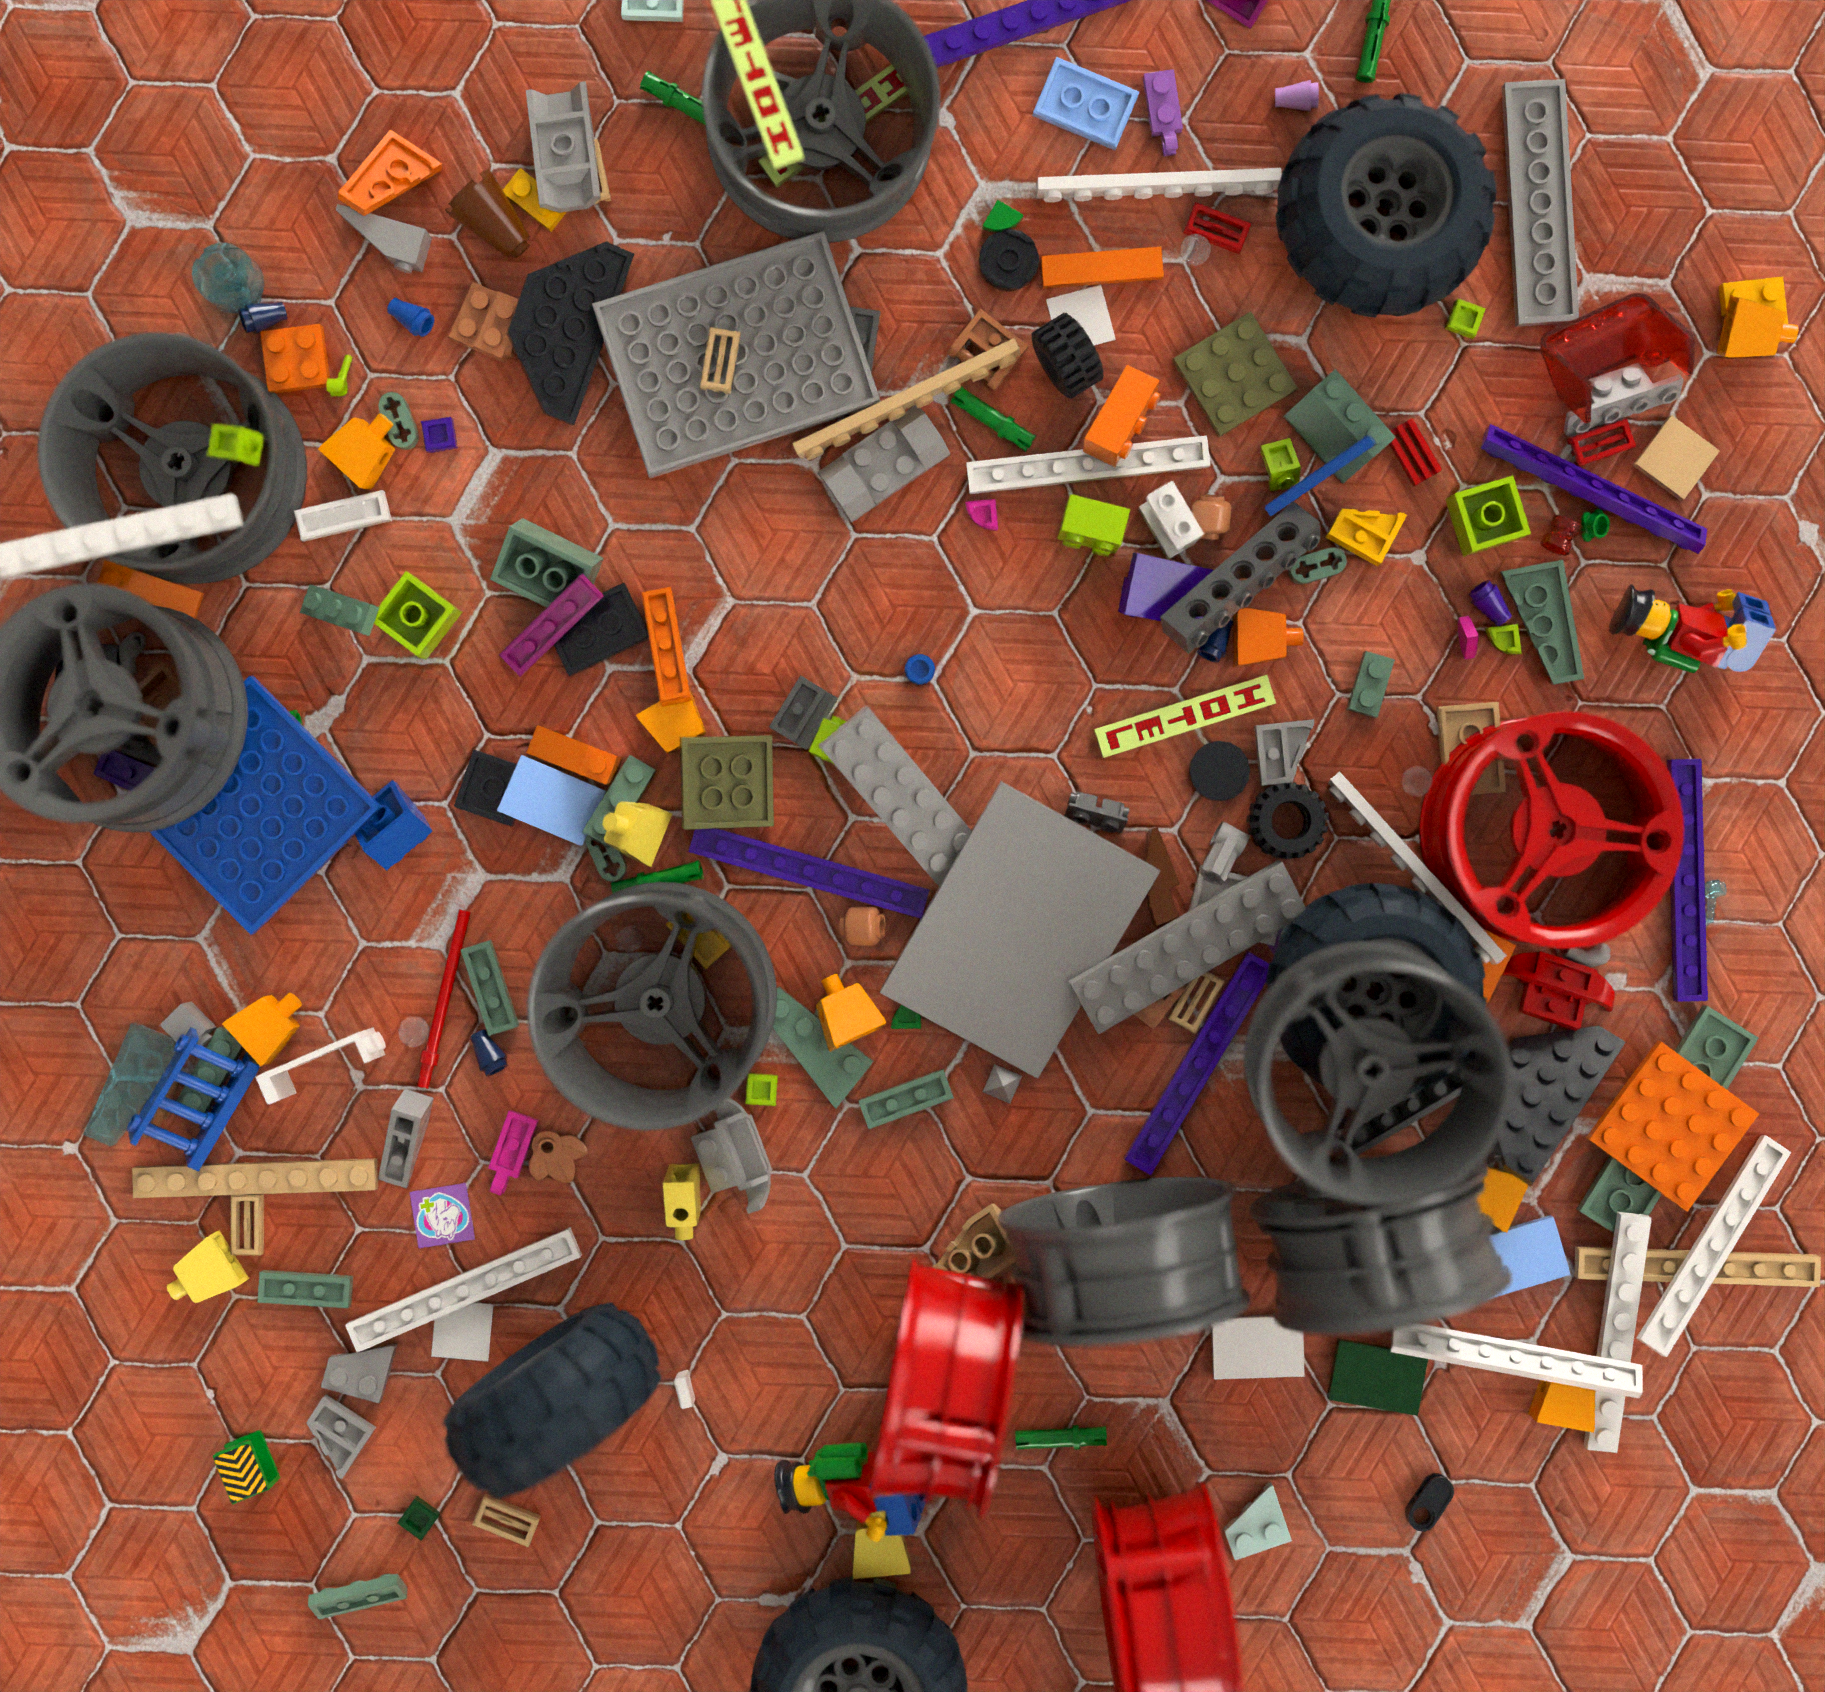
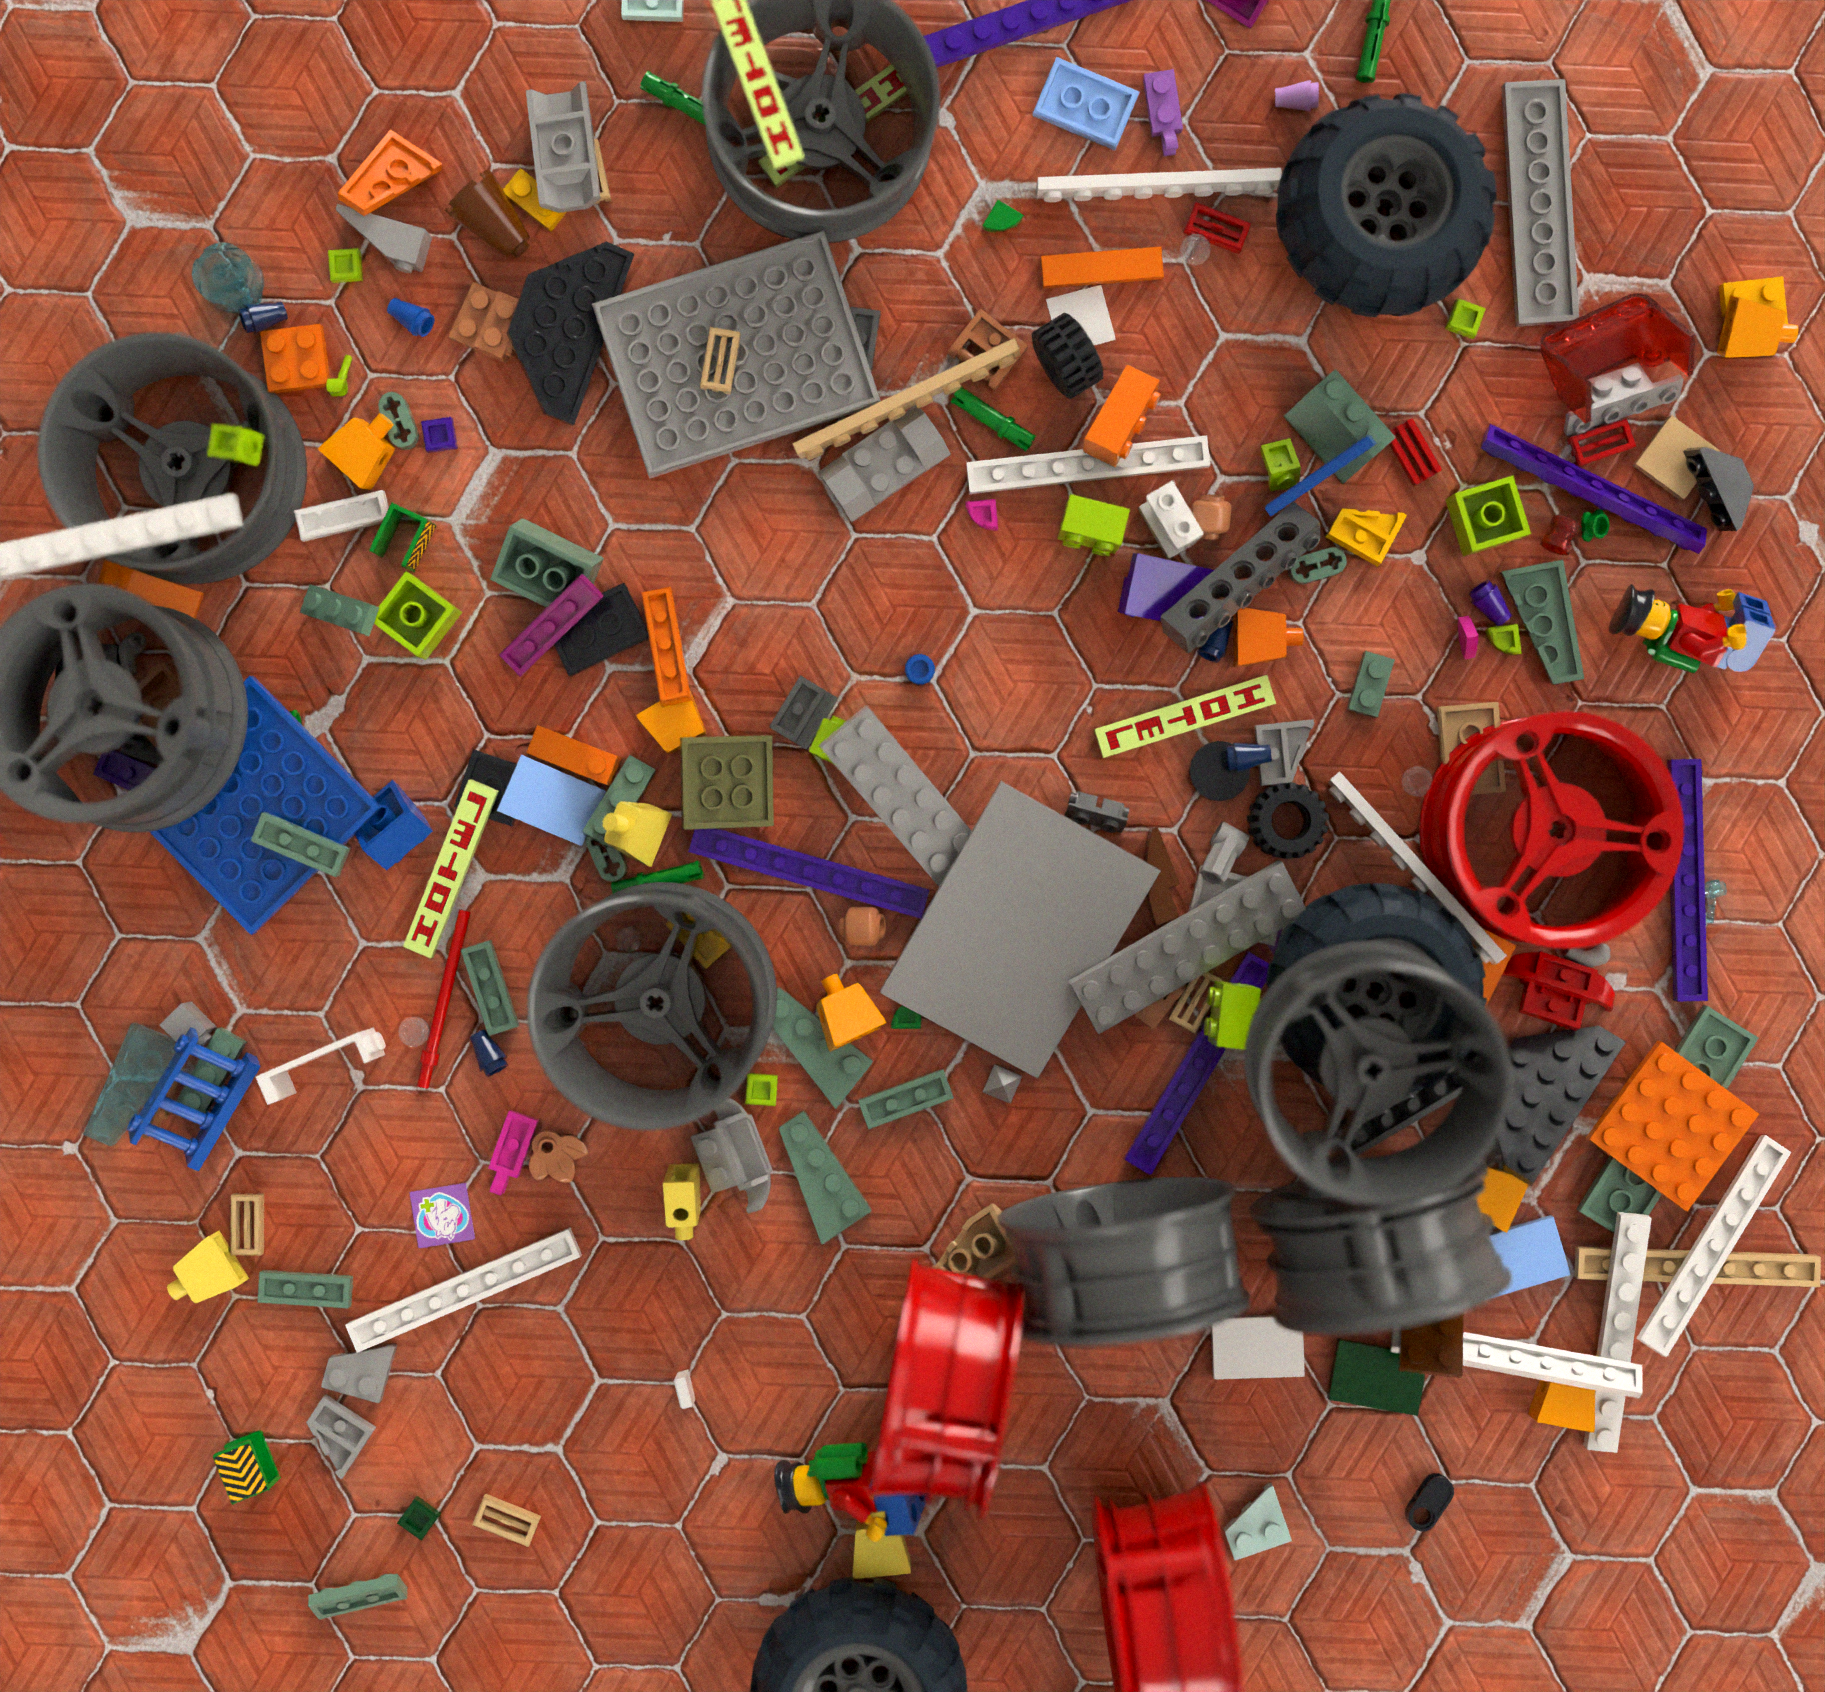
(255, 1178): tan plate -> none
(265, 1026): light orange torso -> none
(300, 844): none -> sand green plate
(345, 265): none -> lime tile
(388, 528): none -> green piece
(404, 1137): light grey slope -> none
(451, 868): none -> yellowish green tile
(464, 1333): white sticker -> none
(552, 1401): black wheel -> none
(825, 1184): none -> sand green wing
(1008, 260): black tile -> none
(1065, 1437): green pin -> none
(1230, 1013): none -> lime brick
(1234, 374): olive plate -> none
(1245, 756): none -> dark blue cone
(1433, 1347): none -> reddish brown plate
(1722, 484): none -> slope

